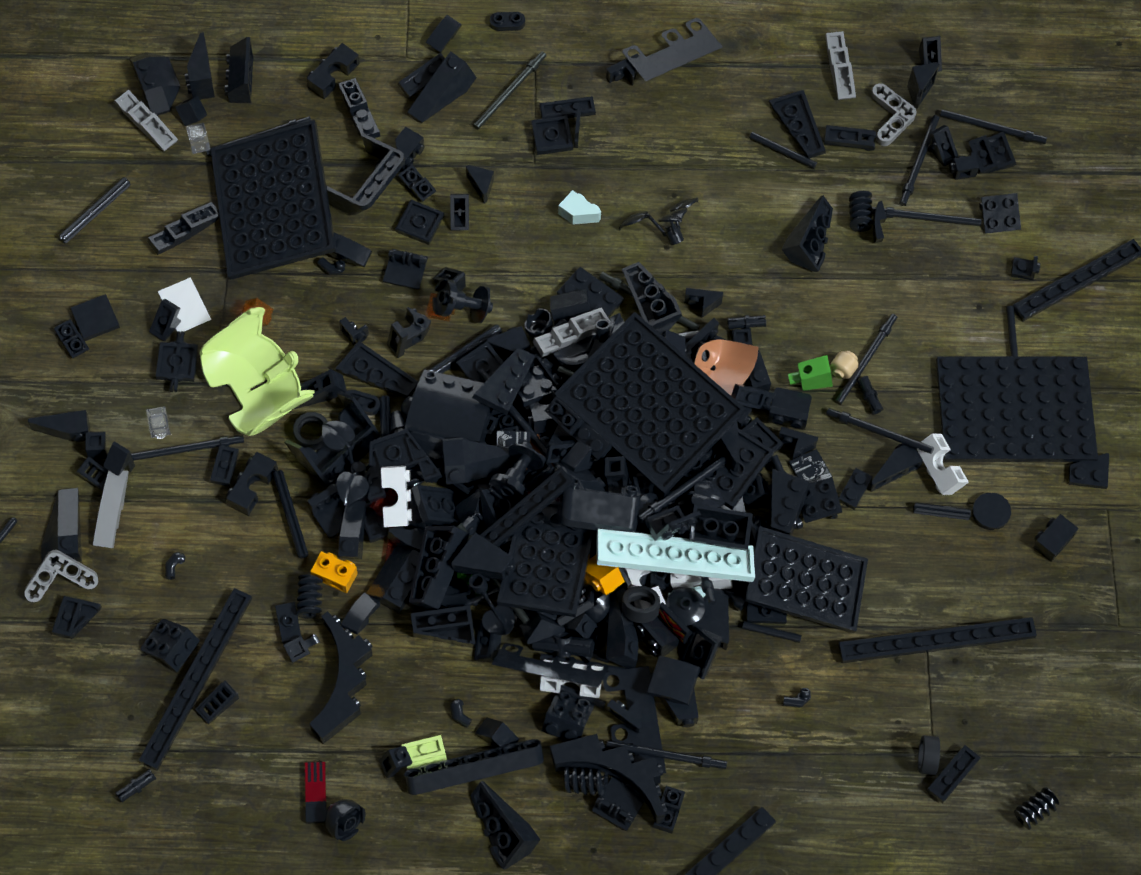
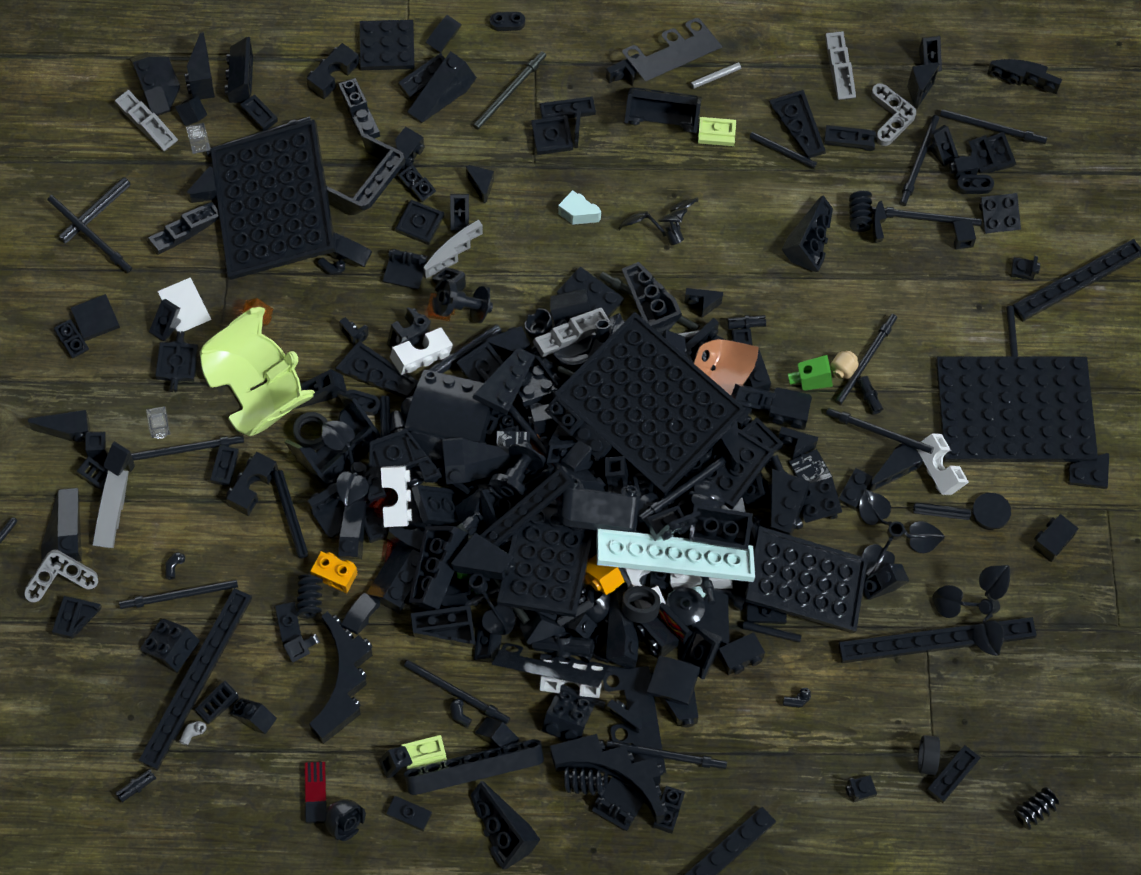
(114, 256): none -> black bar
(140, 601): none -> black bar
(192, 730): none -> light grey arm
(204, 188): none -> black slope
(253, 715): none -> black slope
(259, 112): none -> black plate
(387, 45): none -> black plate
(408, 358): none -> white arch
(409, 813): none -> black plate
(448, 253): none -> light grey slope
(490, 710): none -> black bar
(663, 108): none -> black windscreen
(717, 131): none -> yellowish green plate
(718, 74): none -> light grey bar
(741, 654): none -> black brick
(860, 788): none -> black bracket
(875, 508): none -> black plant
(885, 581): none -> black slope
(964, 234): none -> black panel
(974, 184): none -> black plate
(995, 582): none -> black plant
(1019, 70): none -> black slope

